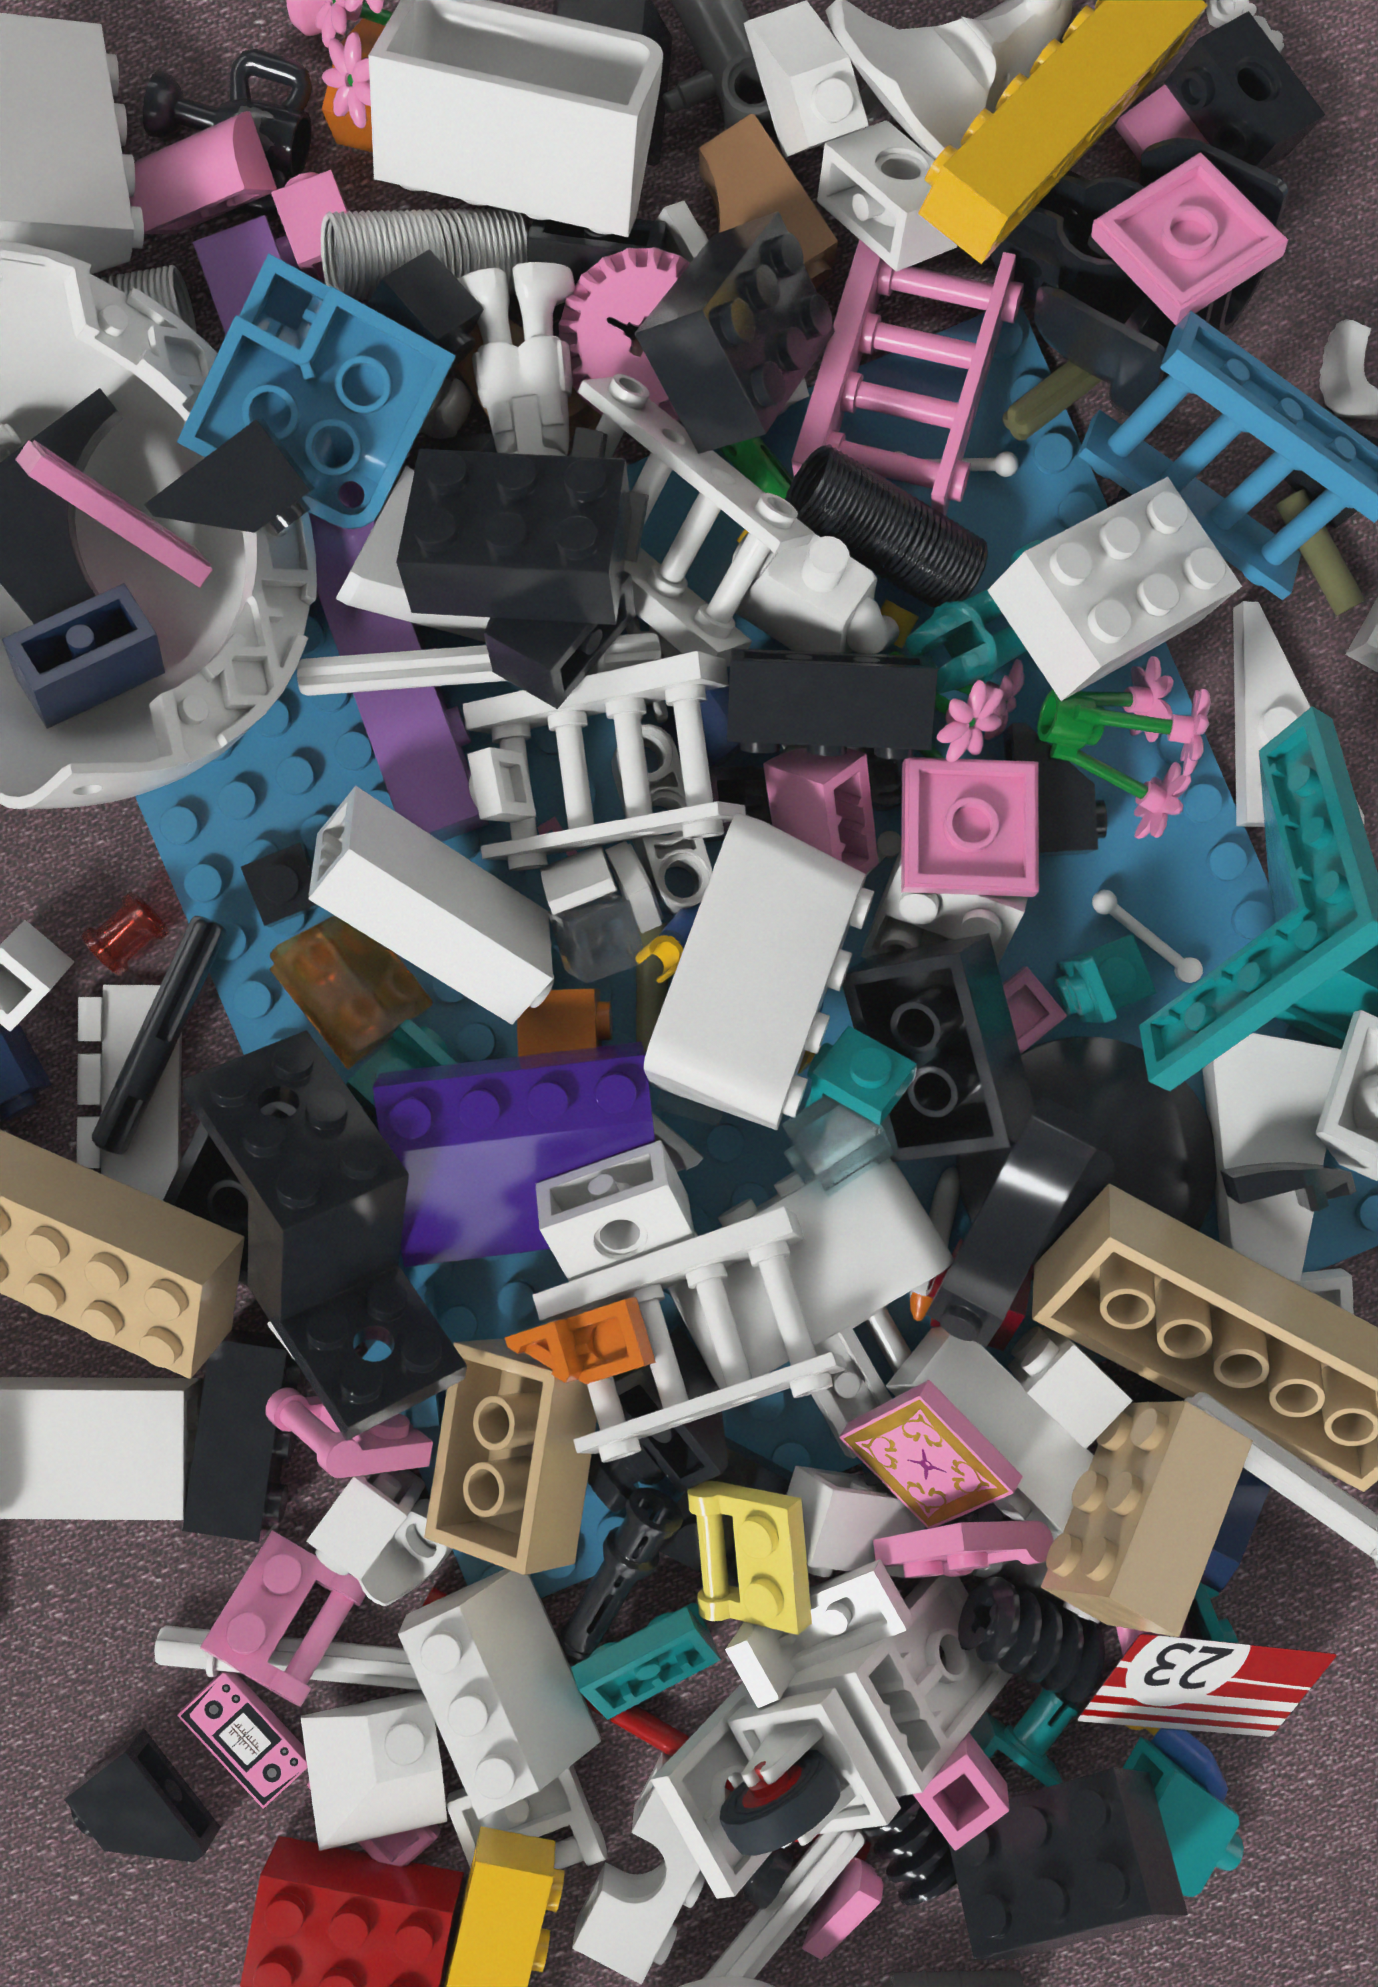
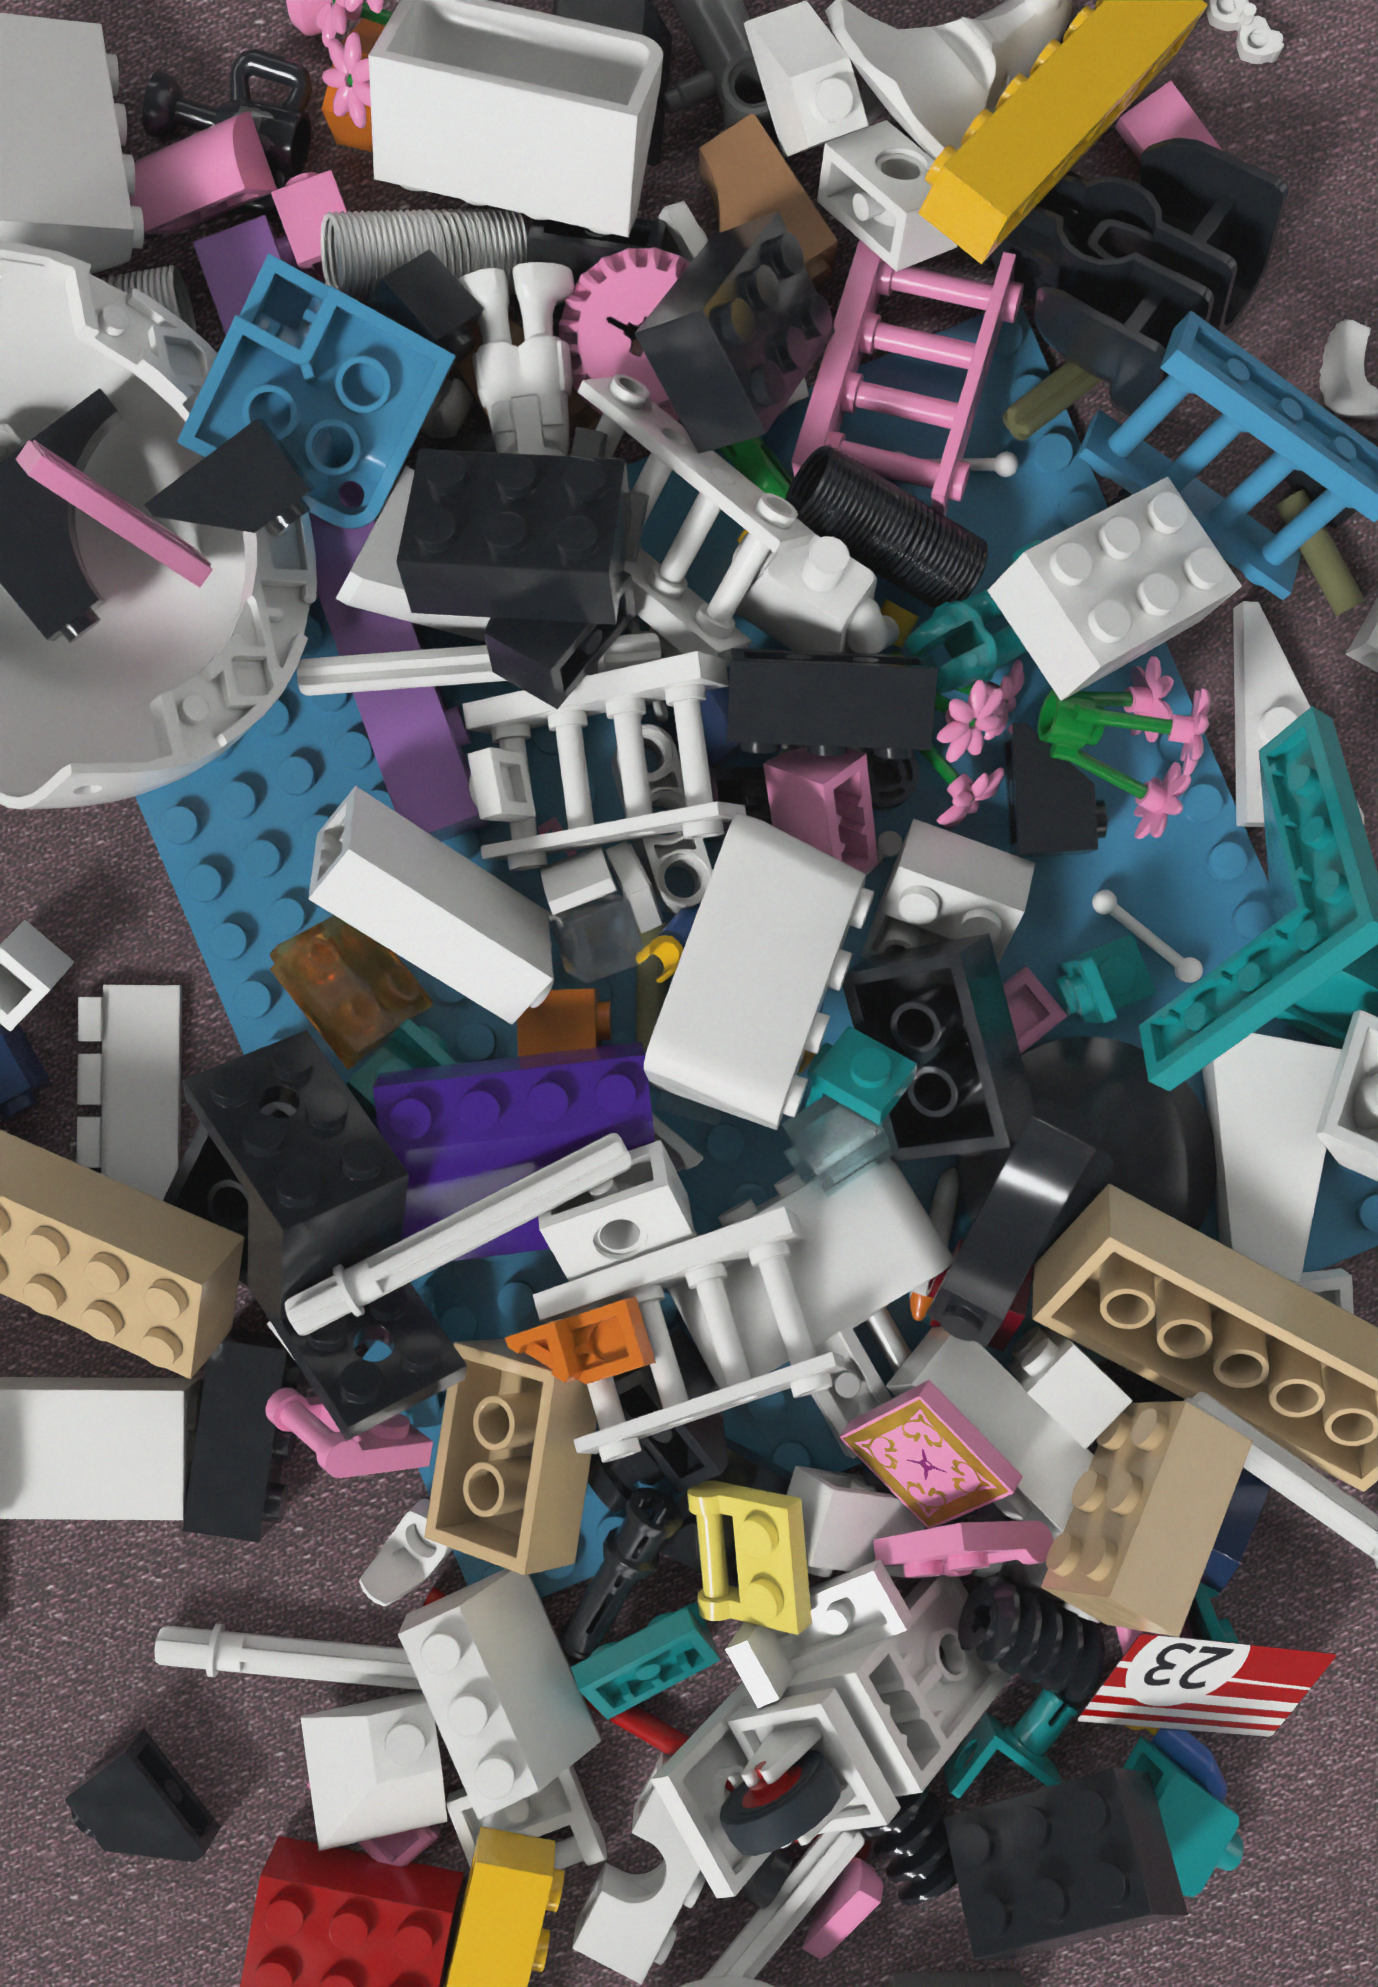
(85, 655): dark blue brick -> none
(125, 933): clear red bush -> none
(158, 1035): black axle -> none
(245, 1737): tile -> none
(266, 1606): bright pink plate -> none
(281, 884): black plate -> none
(364, 1520): white brick -> none
(456, 1235): none -> white axle
(965, 1794): bright pink brick -> none
(970, 827): bright pink tile -> none
(1188, 238): bright pink tile -> none
(1244, 94): black brick -> none
(1311, 1182): black slope -> none

